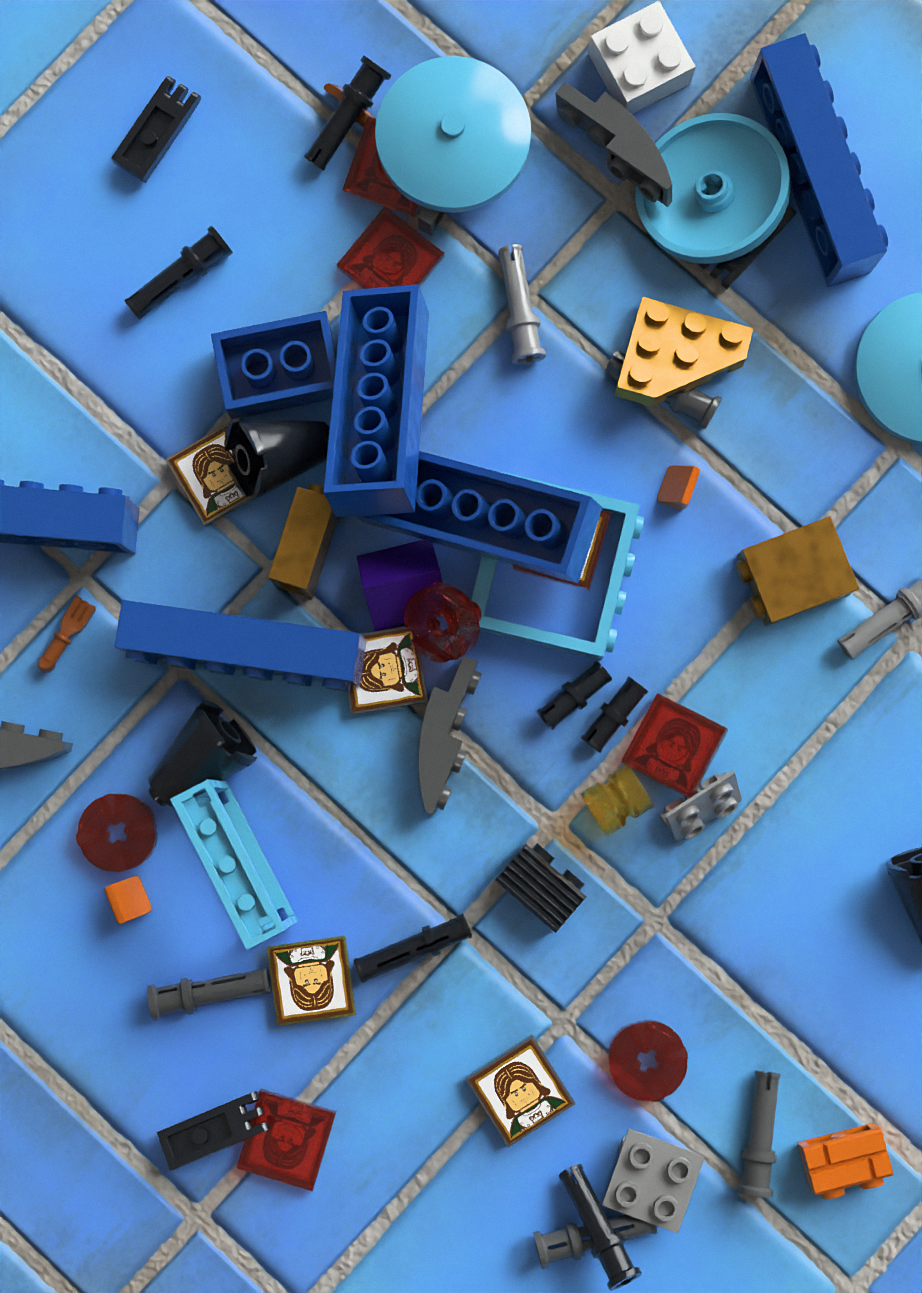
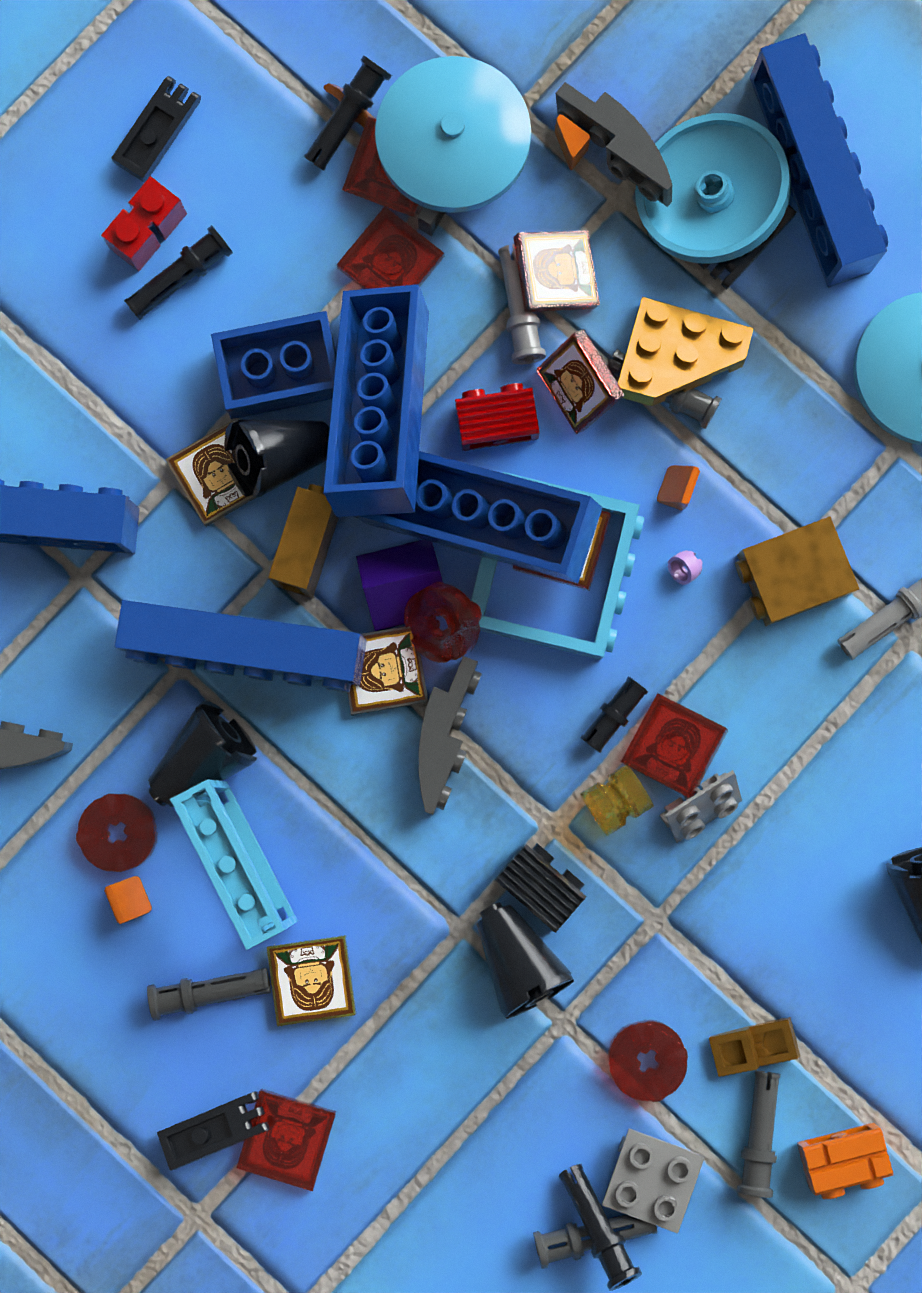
(72, 623): dark orange piece -> none
(130, 232): none -> red piece
(413, 948): black pin -> none
(497, 417): none -> red brick
(519, 961): none -> black cone
(520, 1090): tile -> none
(556, 270): none -> tile
(572, 140): none -> orange slope
(574, 695): black pin -> none
(580, 381): none -> tile
(641, 58): white piece -> none
(679, 572): none -> lavender hinge
(754, 1046): none -> pearl gold slope

